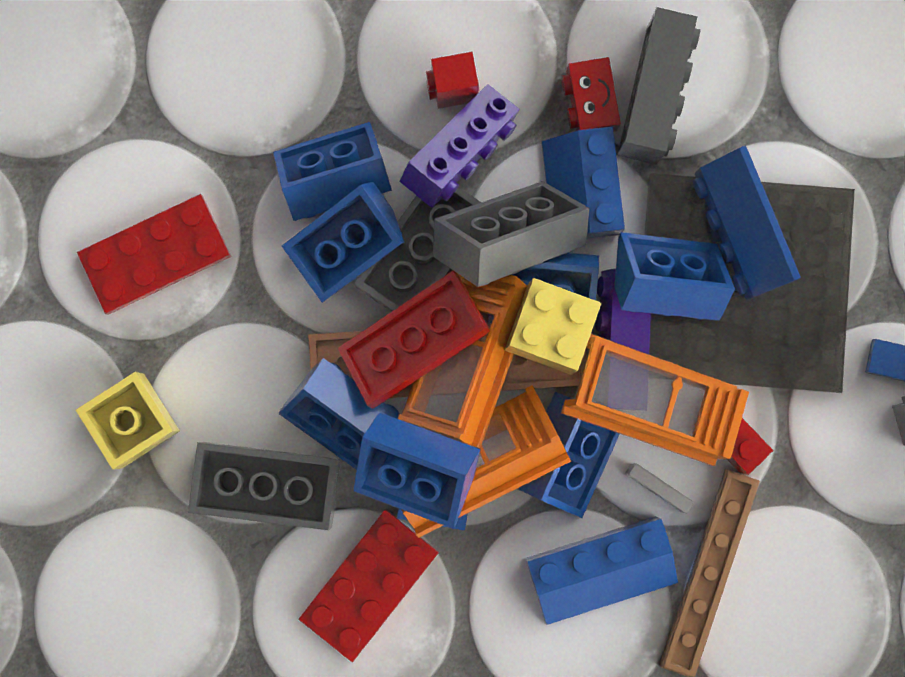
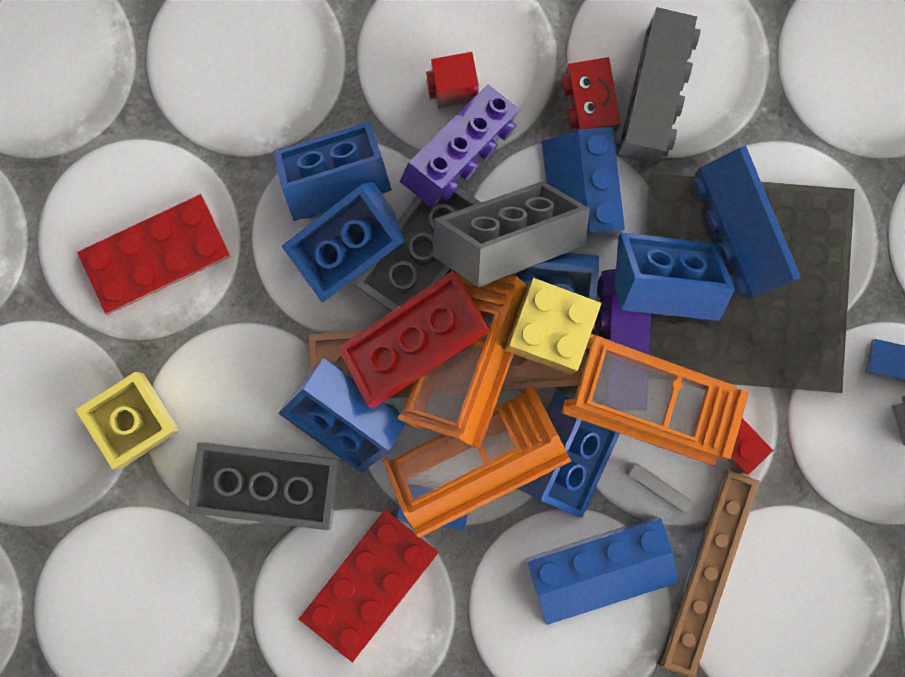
(415, 469): blue slope -> none

